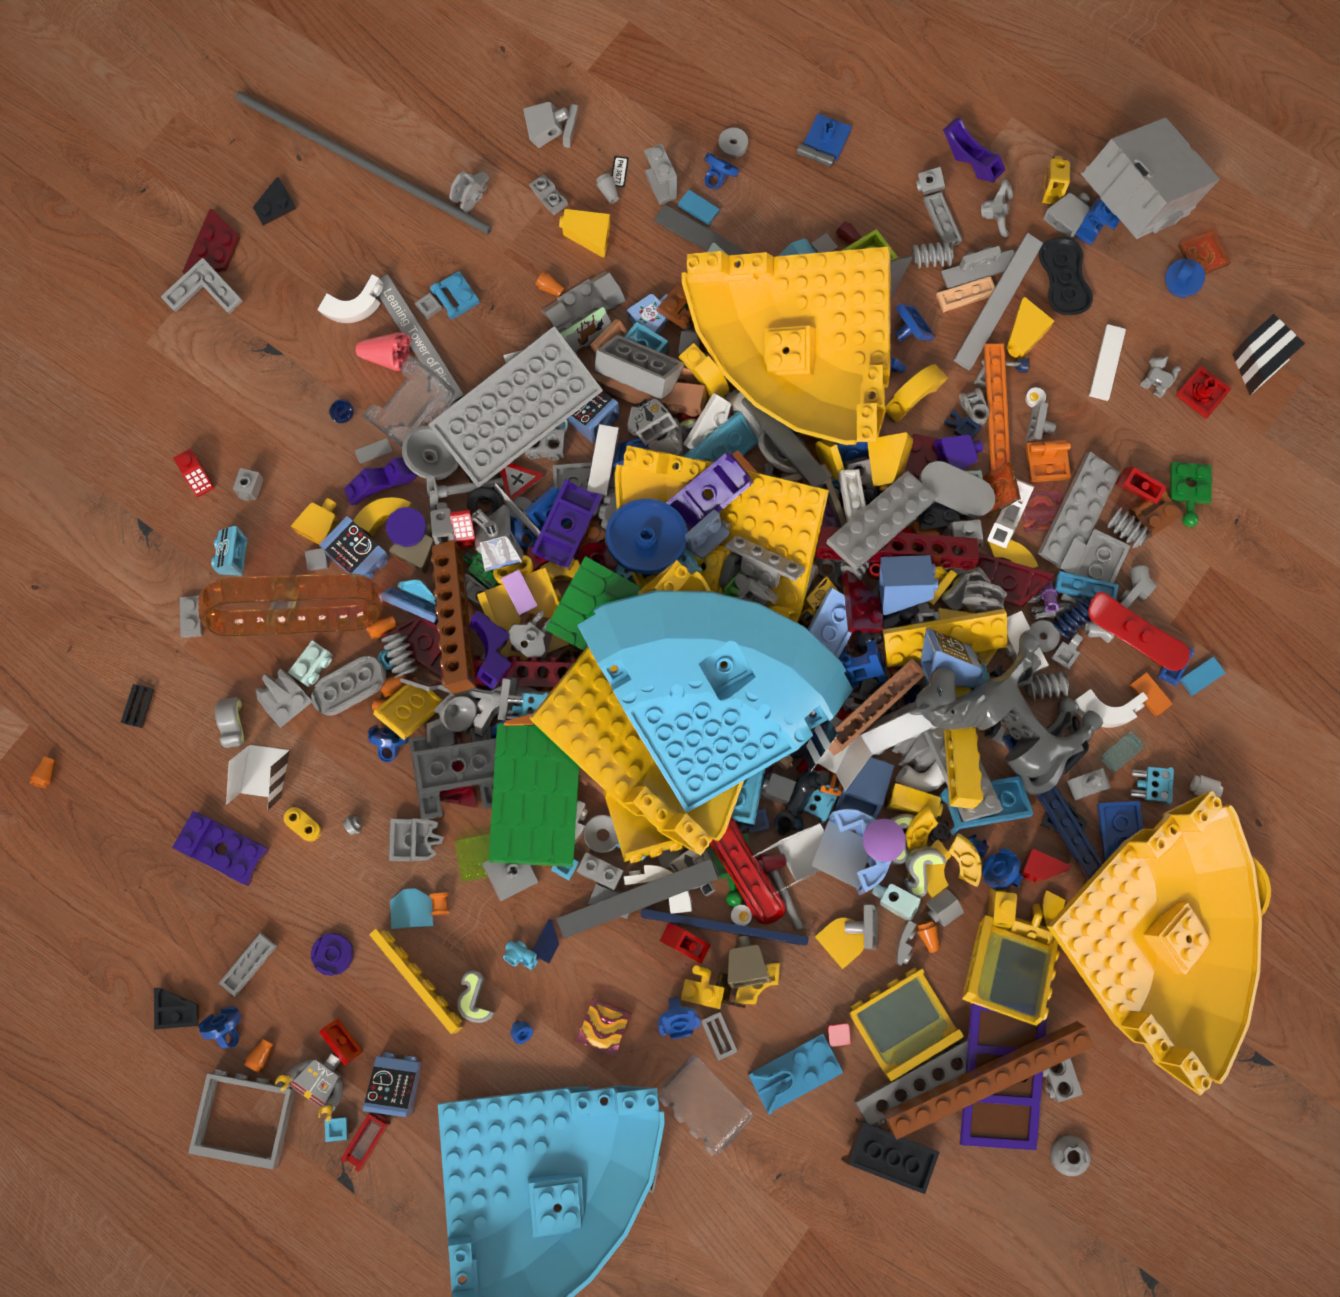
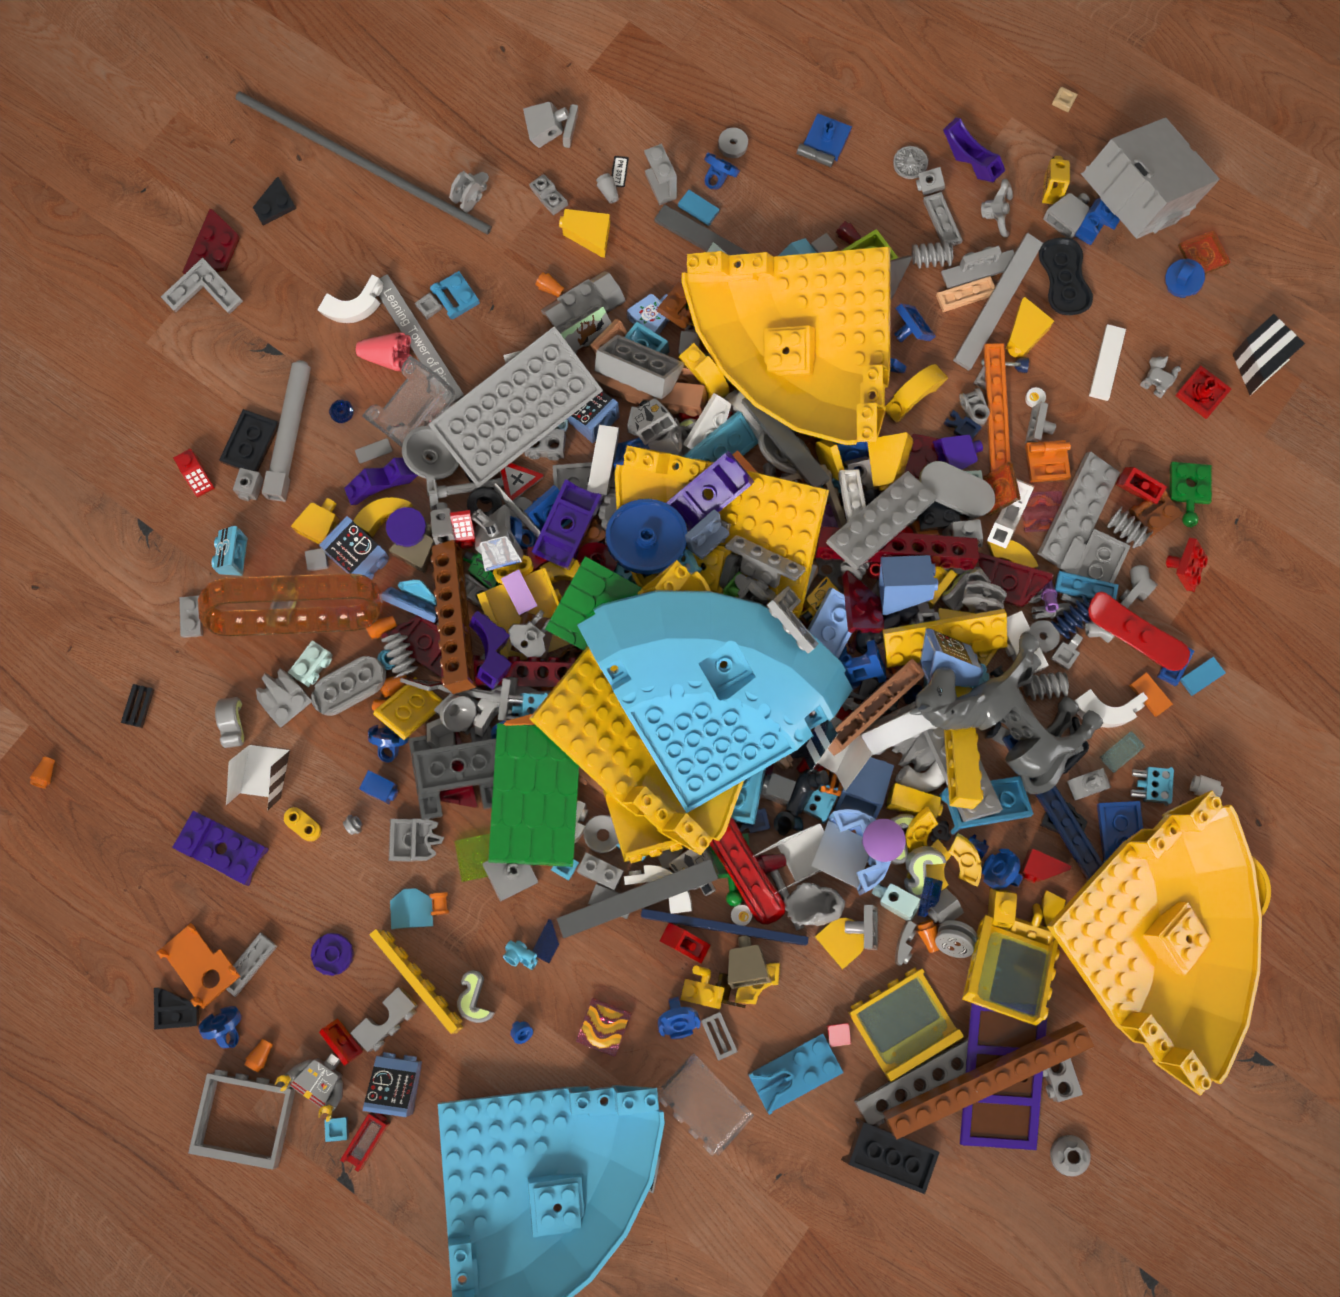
(192, 960): none -> orange piece
(249, 441): none -> black tile
(277, 478): none -> light grey brick
(379, 787): none -> blue slope
(400, 1007): none -> light grey arch
(781, 608): none -> light grey plate
(814, 905): none -> light grey piece
(910, 162): none -> light grey wheel
(930, 895): none -> clear blue tile
(956, 939): none -> light grey head
(1064, 99): none -> tan tile
(1189, 565): none -> red plate

